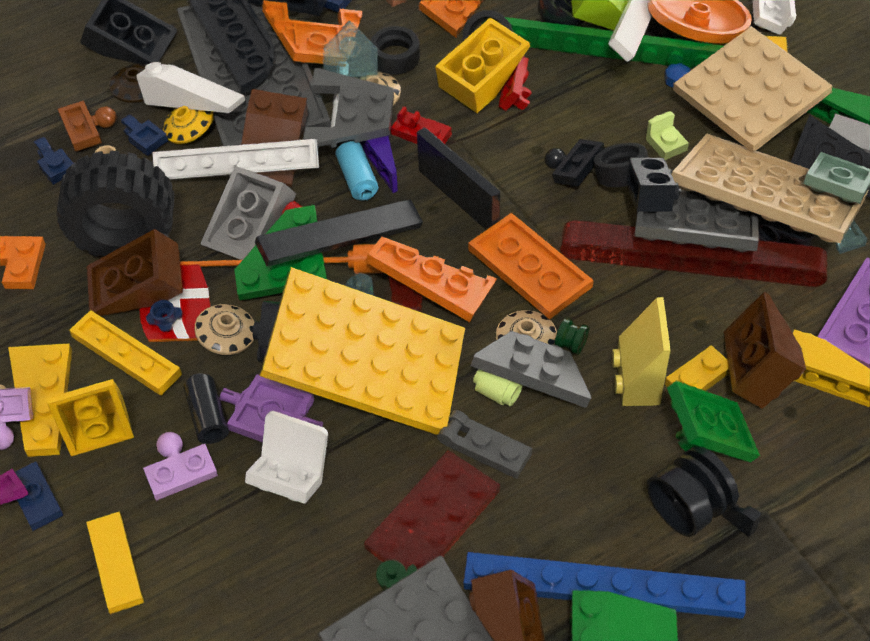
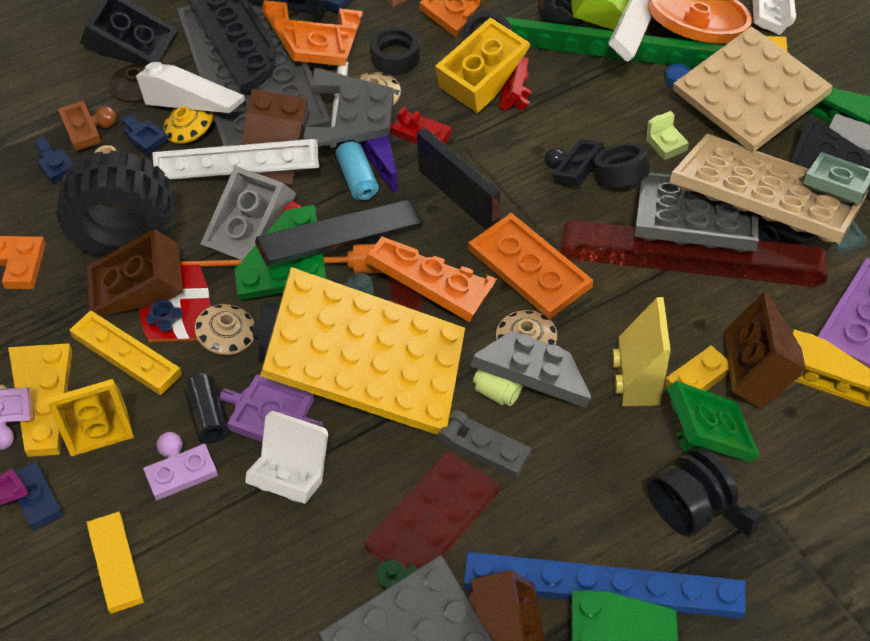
(350, 53): clear light blue plate -> none
(572, 336): dark green wheel -> none
(651, 185): black brick -> none

